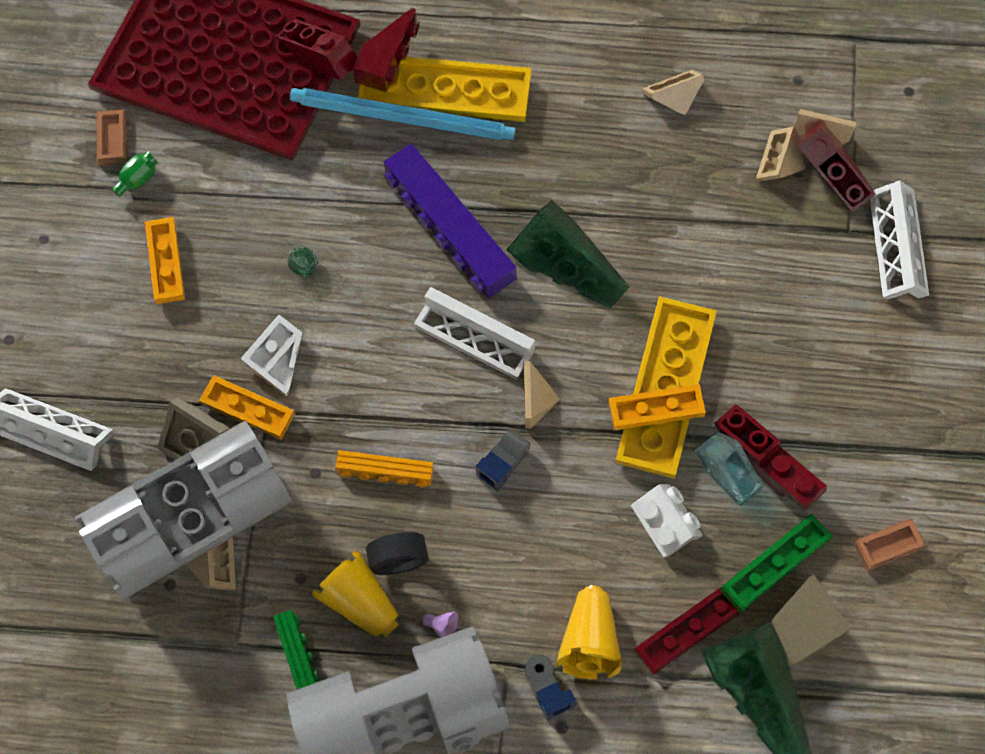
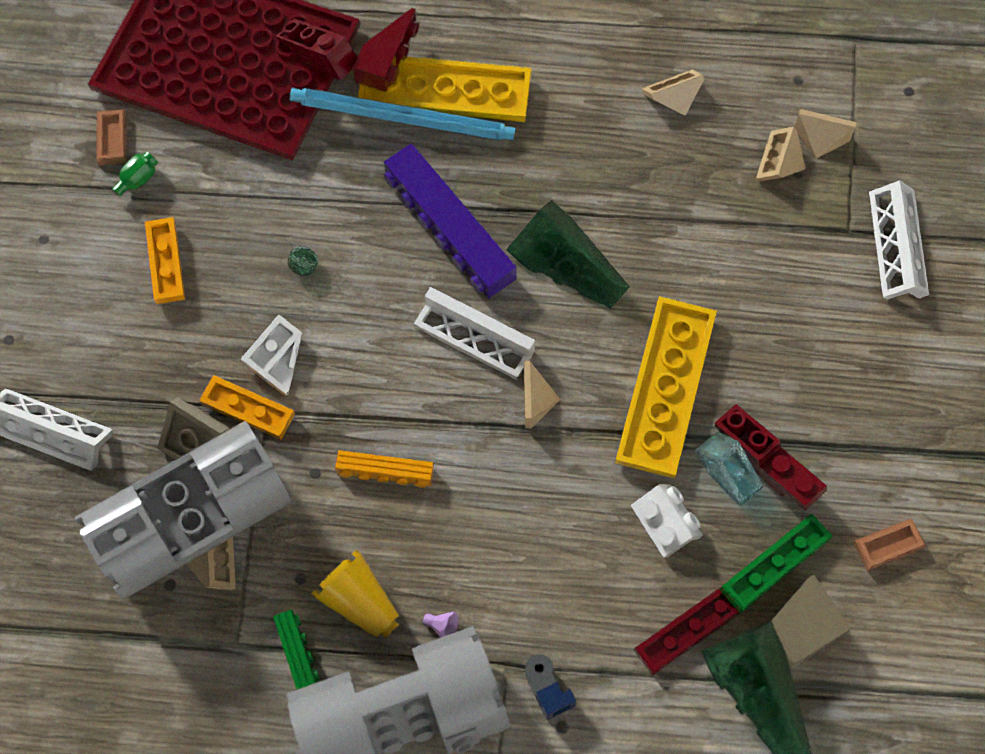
(397, 553): black tyre -> none
(502, 460): leg -> none
(590, 637): yellow cone -> none
(656, 407): light orange plate -> none
(836, 166): dark red slope -> none

